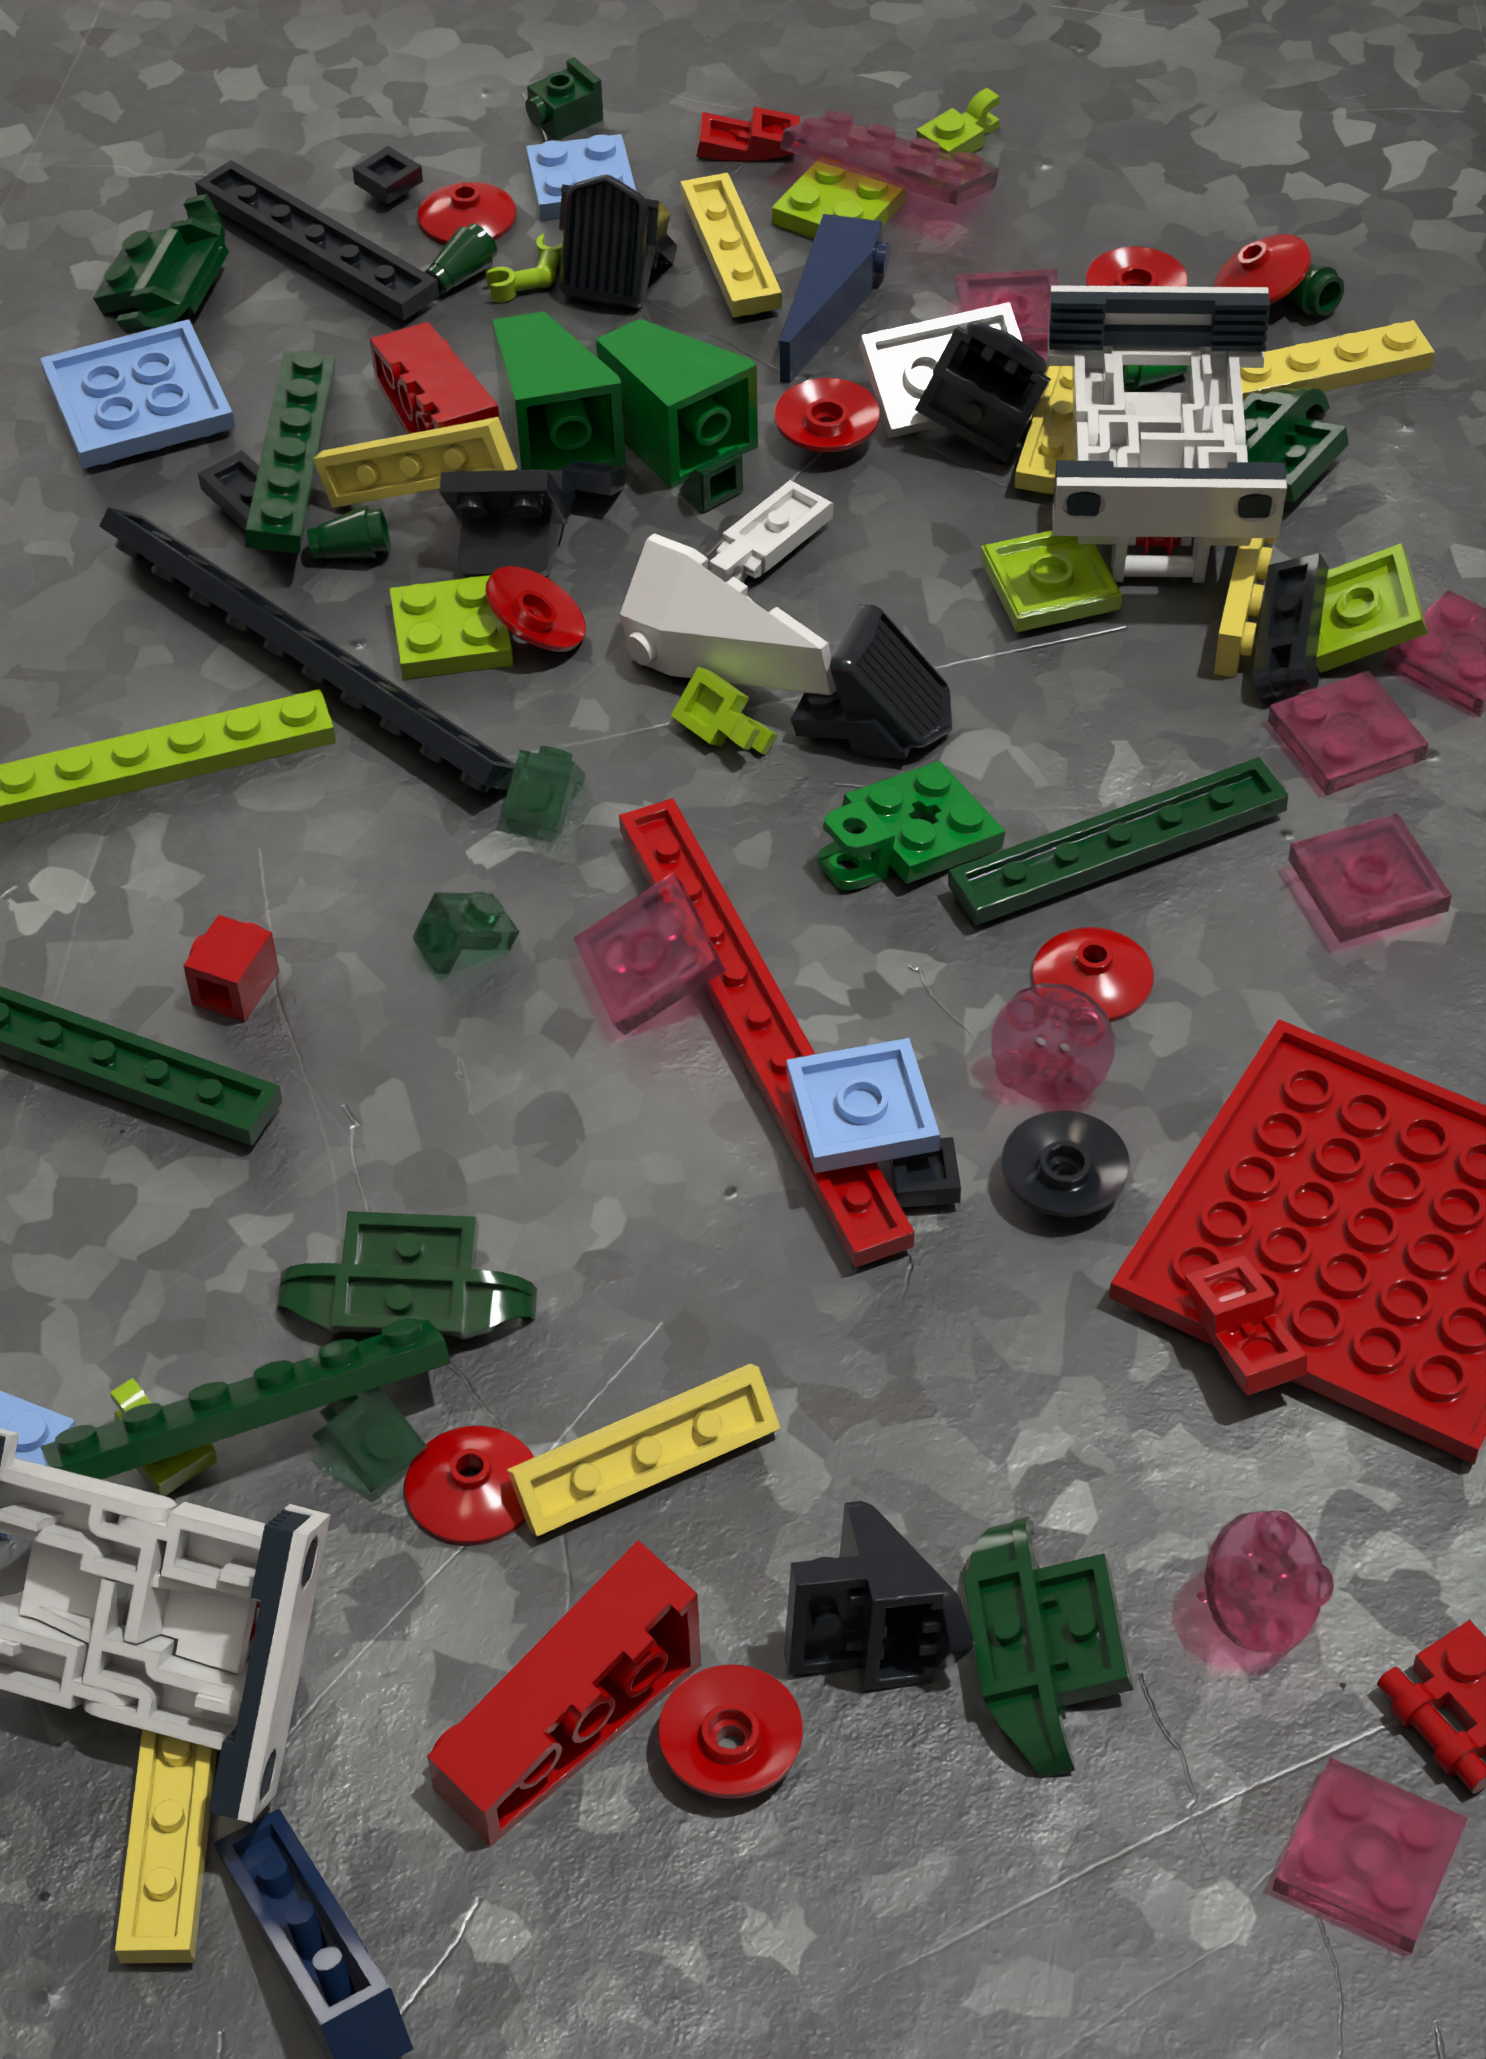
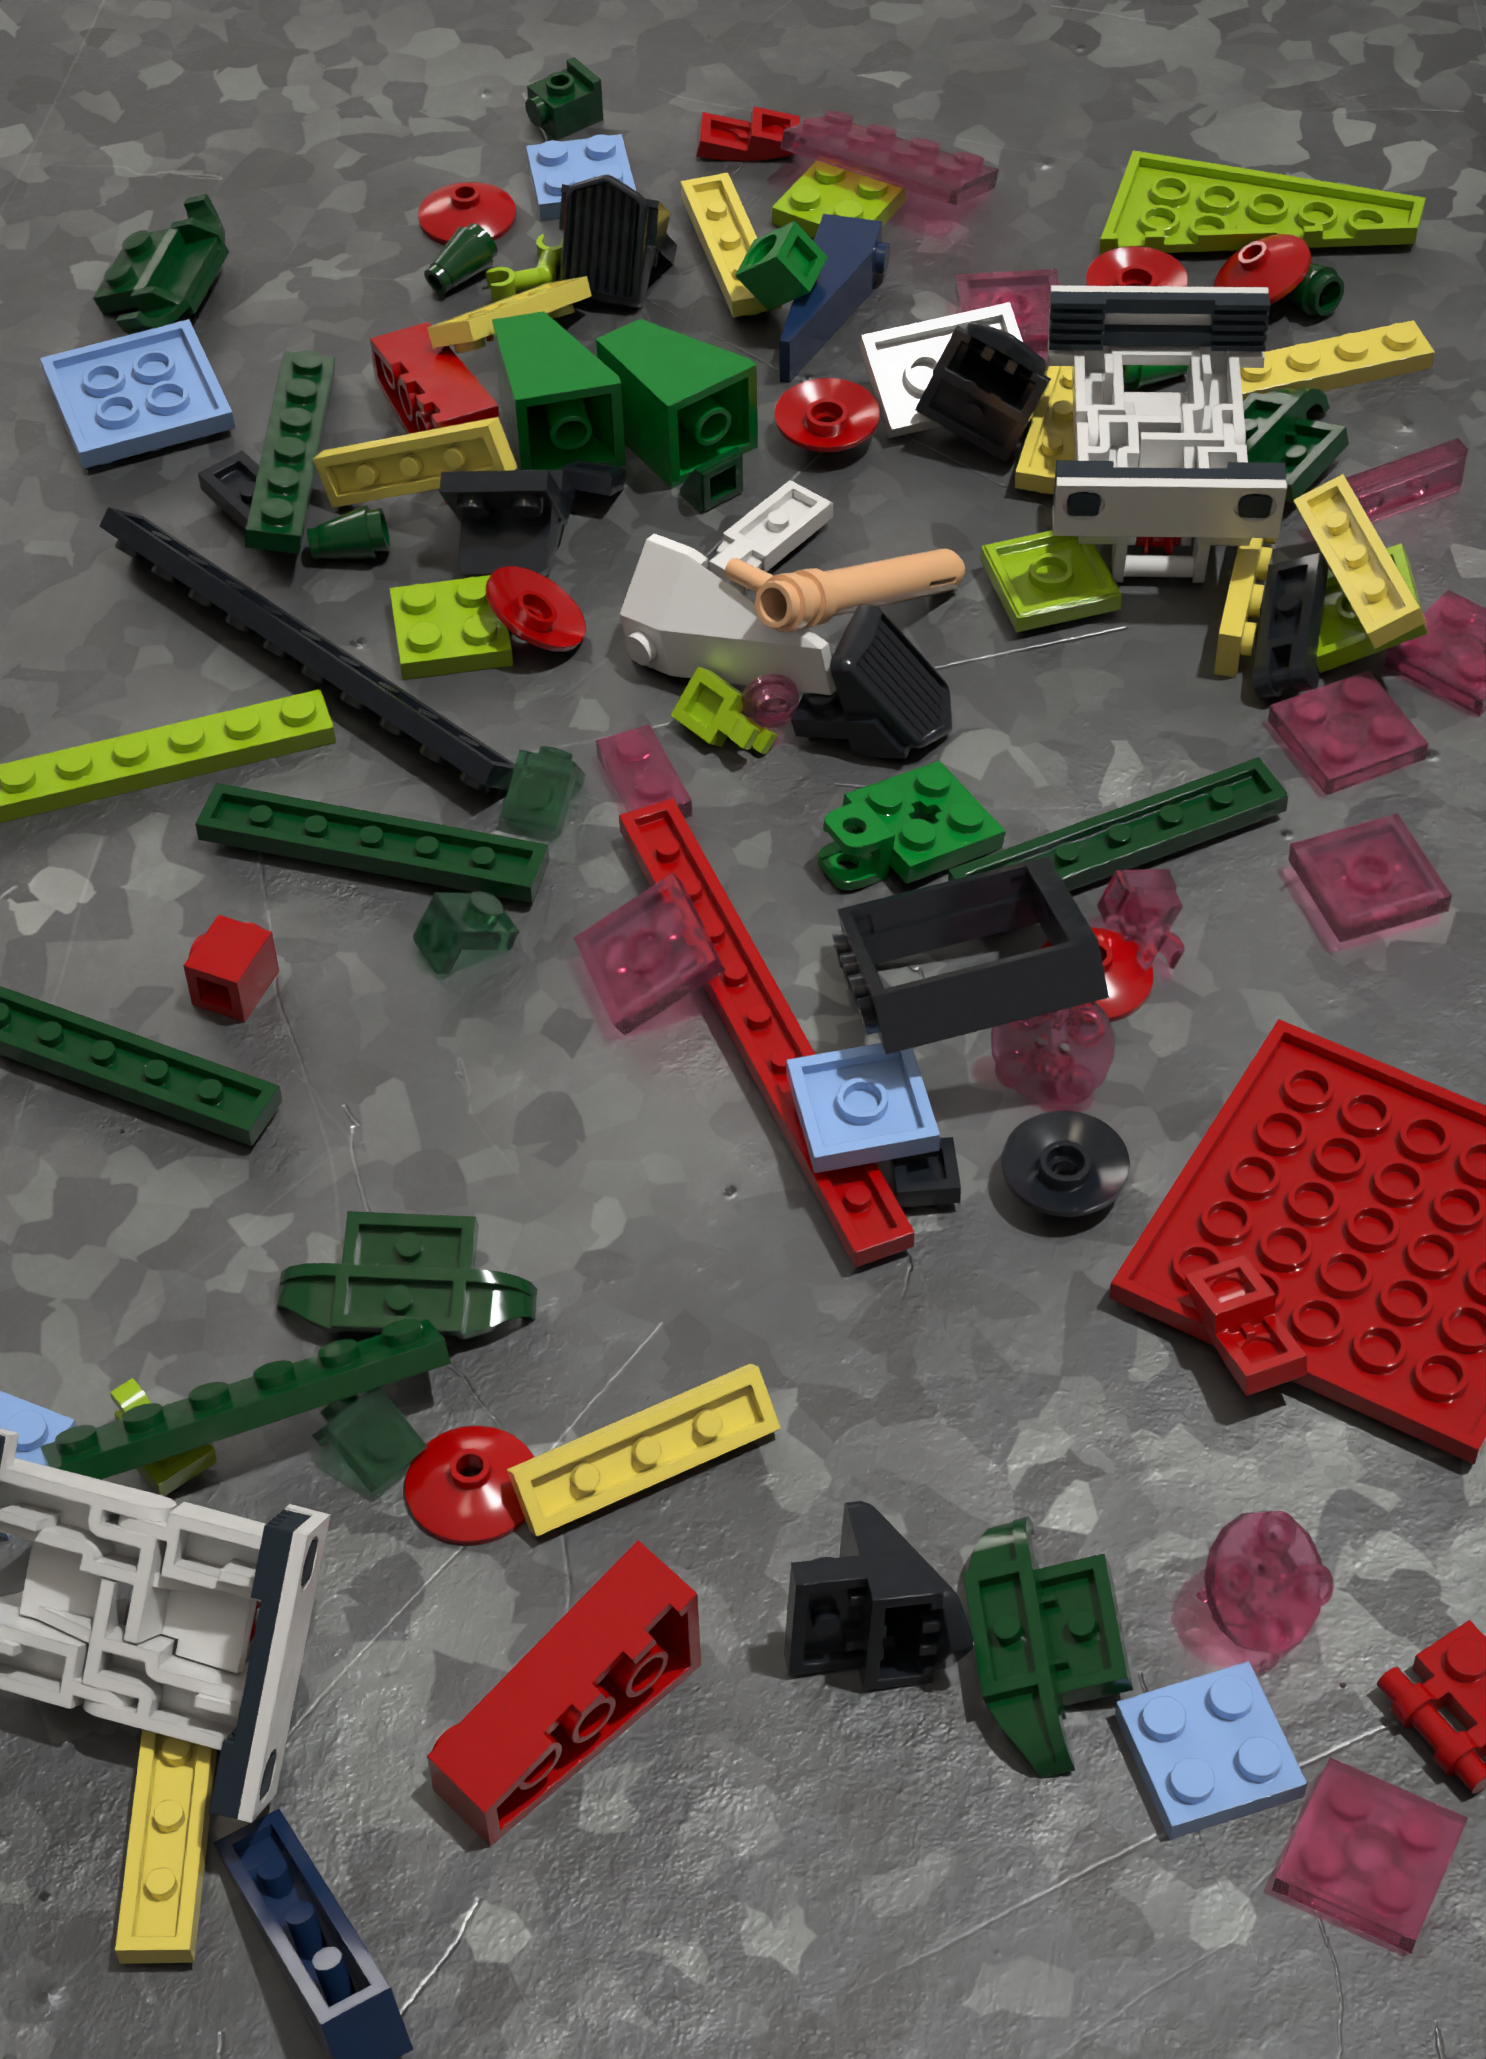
(318, 240): black plate -> none
(373, 842): none -> dark green plate
(387, 174): black plate -> none
(469, 329): none -> light yellow plate
(641, 770): none -> clear pink plate
(726, 1704): red dish -> none
(770, 700): none -> clear pink plate
(781, 266): none -> green brick
(815, 595): none -> light nougat cylinder
(964, 131): lime plate -> none
(979, 995): none -> black window
(1145, 909): none -> clear pink piece
(1210, 1750): none -> light blue plate
(1220, 207): none -> lime wing
(1359, 561): none -> light yellow plate
(1410, 480): none -> clear pink tile

